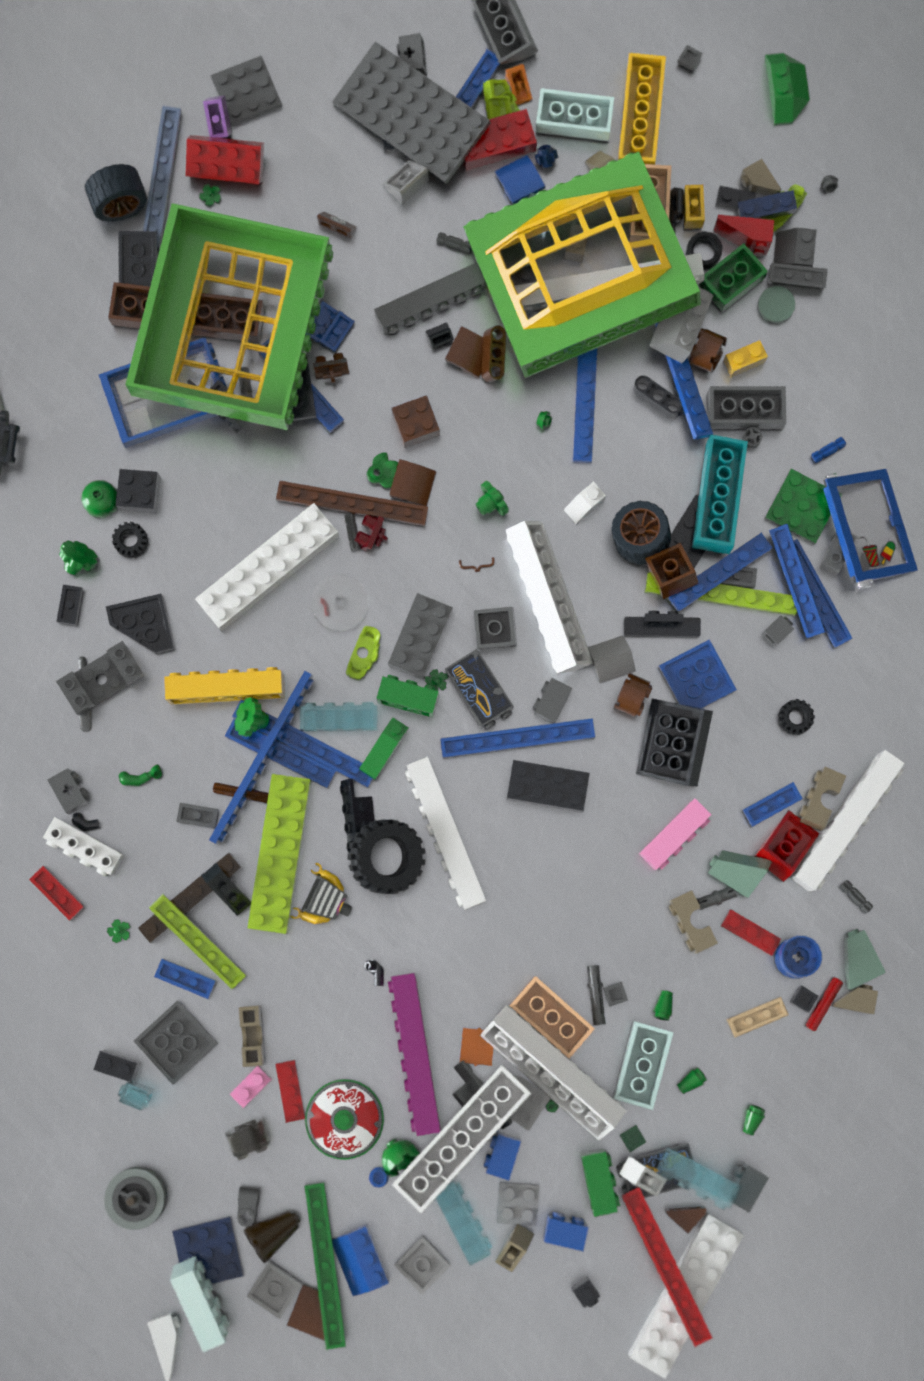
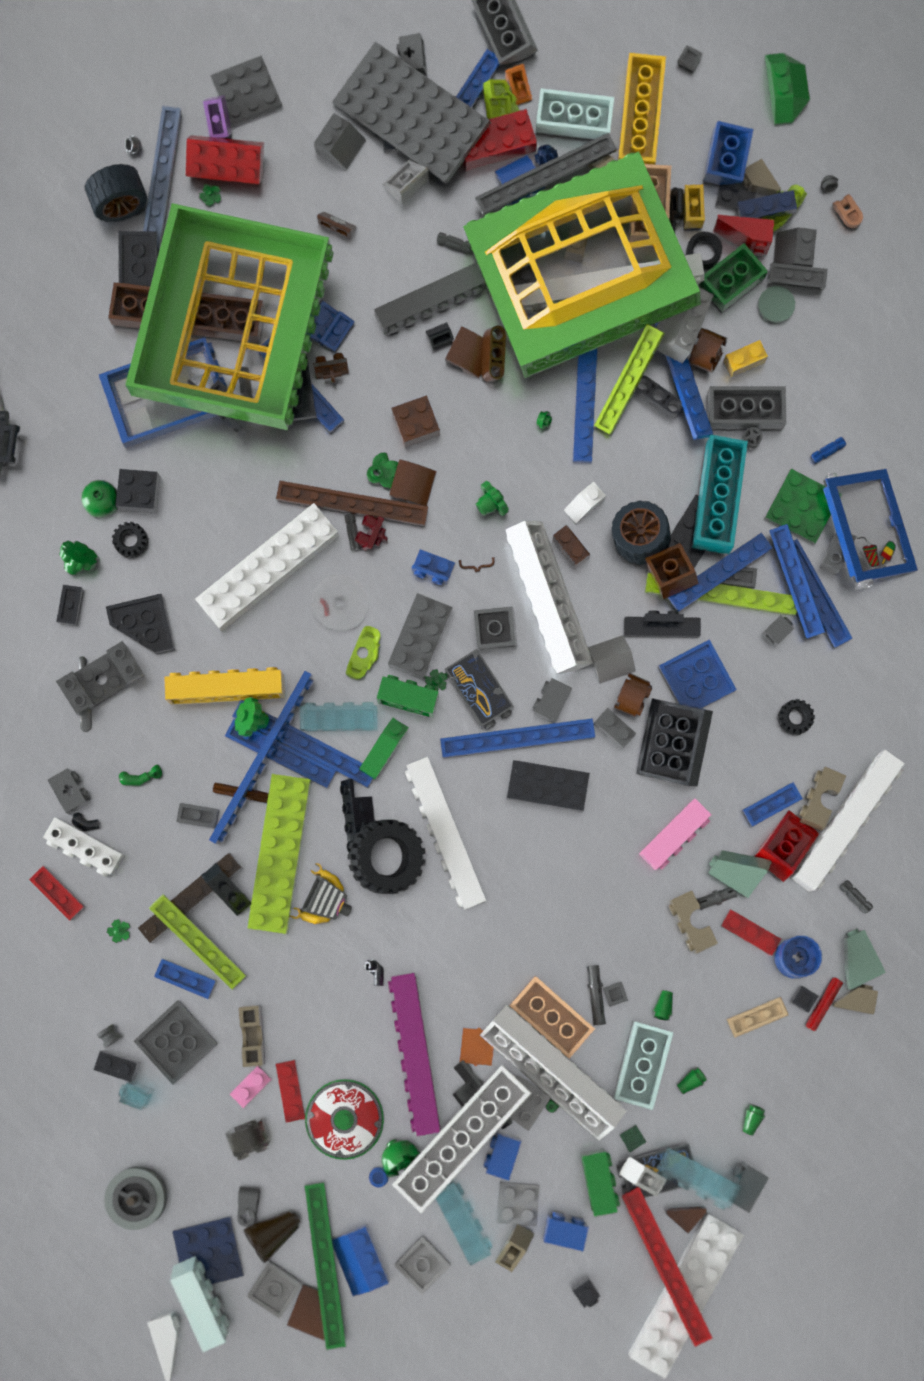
(109, 1036): none -> dark grey wheel
(132, 144): none -> dark grey plate
(339, 141): none -> dark grey slope
(433, 567): none -> blue bracket
(546, 174): none -> dark grey plate
(571, 546): none -> reddish brown brick
(614, 728): none -> dark grey brick
(629, 379): none -> lime plate
(728, 154): none -> blue slope
(852, 217): none -> nougat plate

